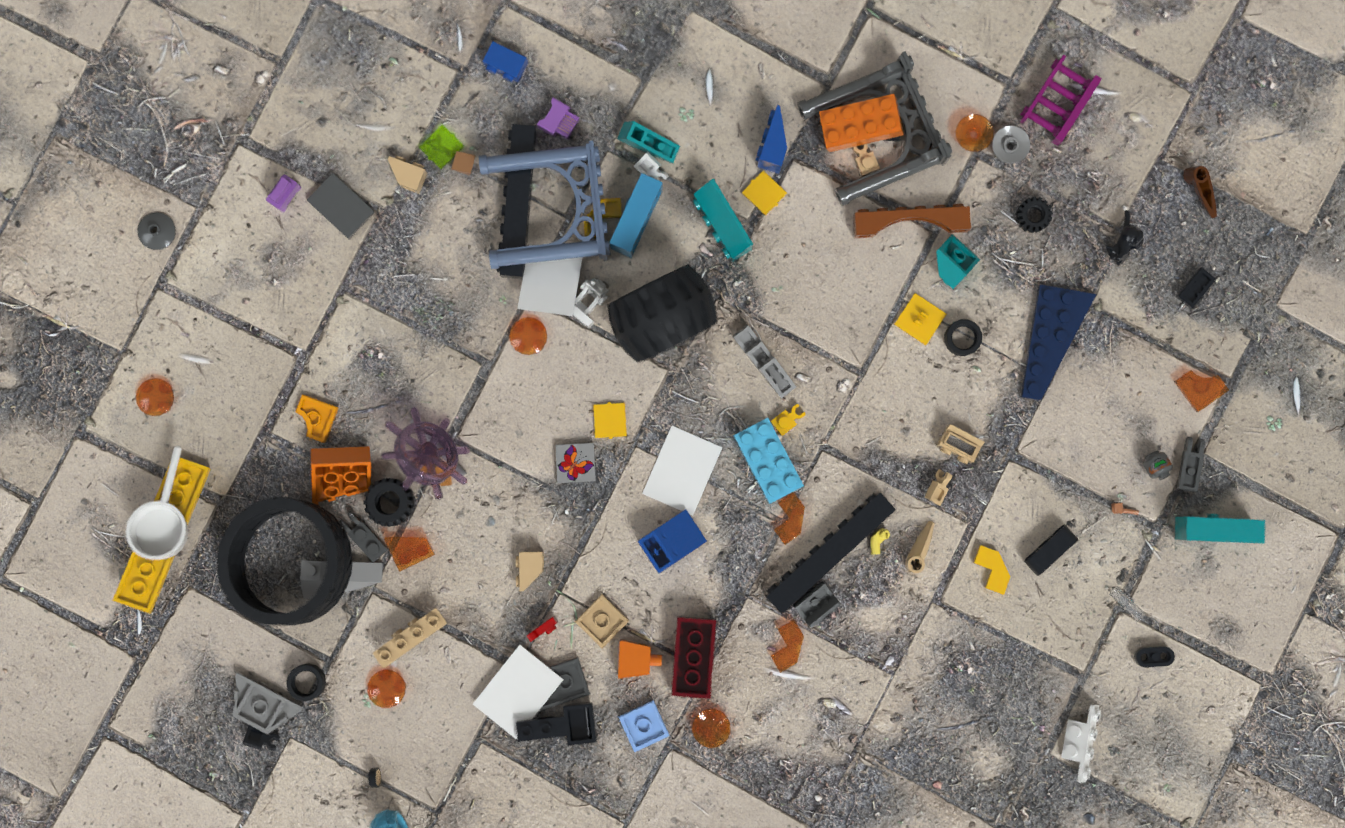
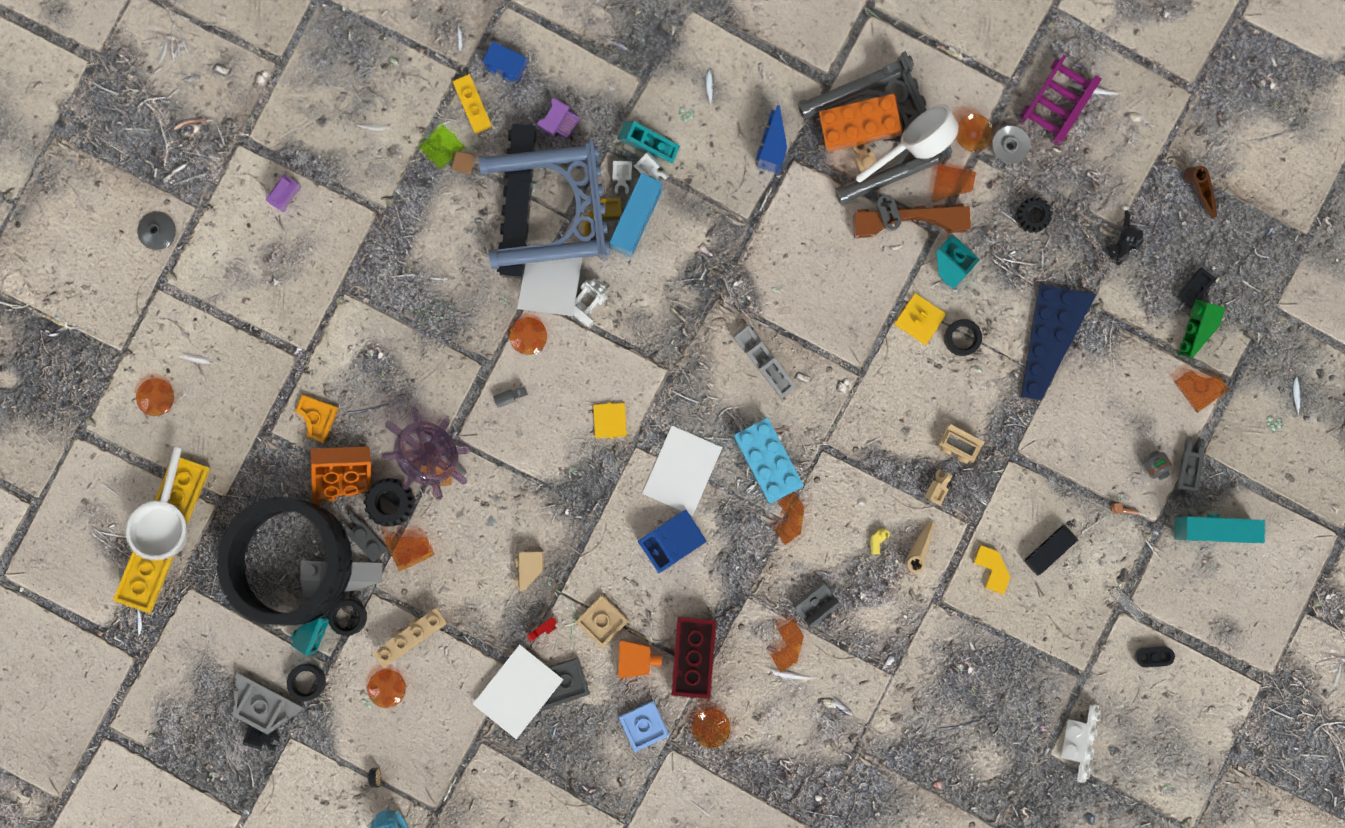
(309, 636): none -> teal slope
(332, 617): none -> black tyre
(340, 206): dark grey tile -> none
(408, 175): tan slope -> none
(472, 104): none -> yellow plate
(509, 397): none -> dark grey bar
(575, 463): tile -> none
(576, 724): black plate -> none
(622, 173): none -> white plate
(662, 313): black tyre -> none
(722, 221): teal slope -> none
(764, 193): yellow piece -> none
(785, 421): yellow plate -> none
(831, 552): black brick -> none
(893, 211): none -> dark grey beam
(922, 138): none -> white piece
(952, 182): none -> clear orange wing
(1202, 324): none -> green slope

